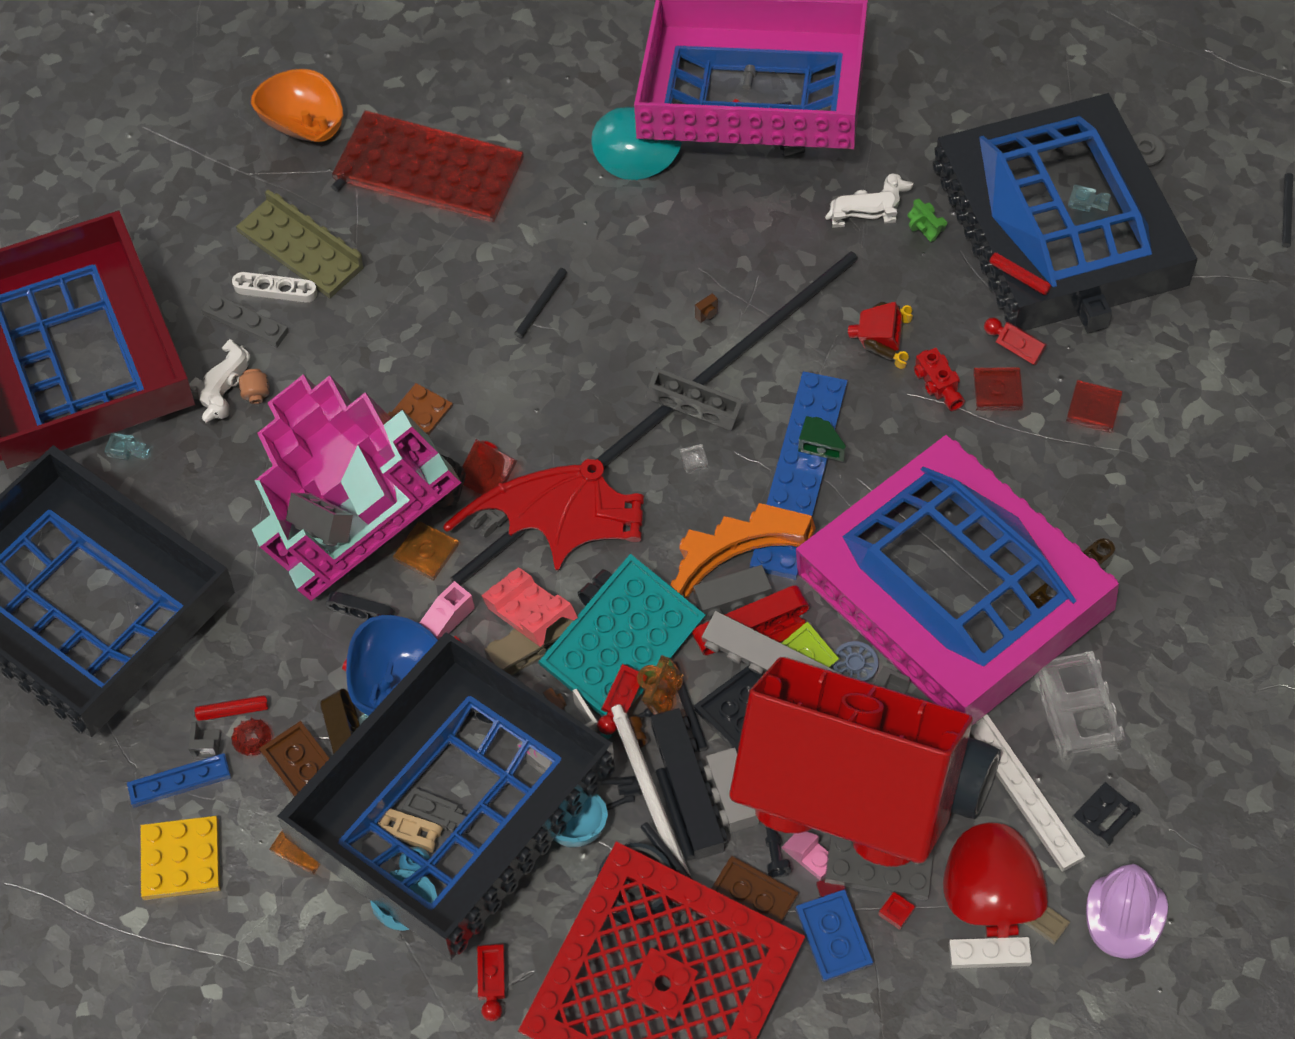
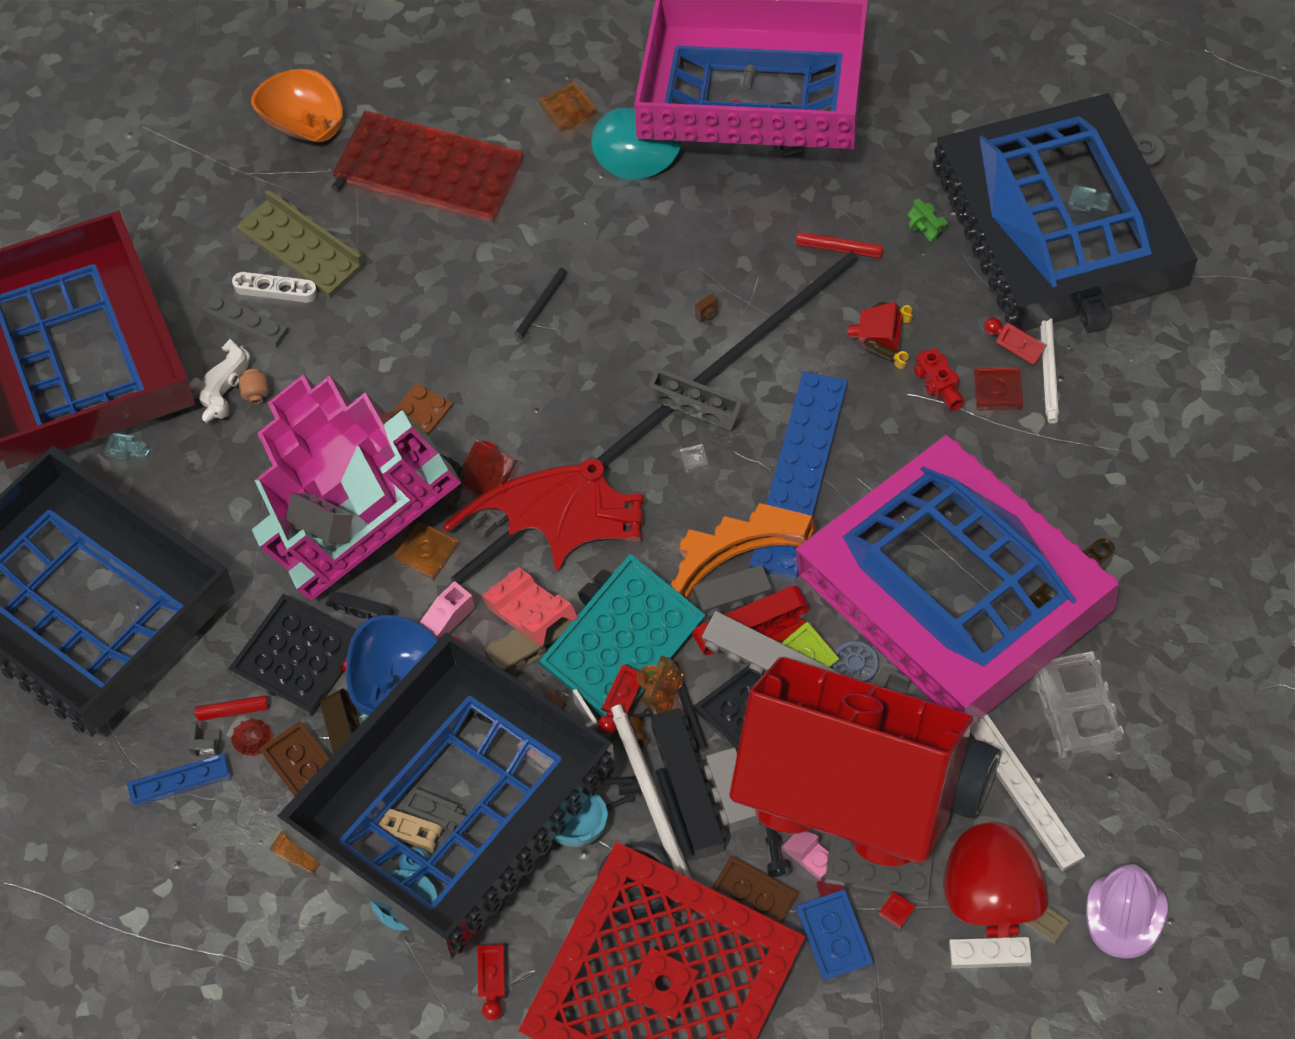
(180, 858): yellow plate -> none
(294, 654): none -> black plate
(567, 106): none -> clear orange plate
(662, 847): black bar -> none
(821, 439): dark green slope -> none
(839, 244): none -> red axle
(870, 204): white animal -> none
(1020, 273): red axle -> none
(1049, 372): none -> white piece
(1094, 406): clear red tile -> none
(1099, 809): black plate -> none
(1287, 210): black bar -> none

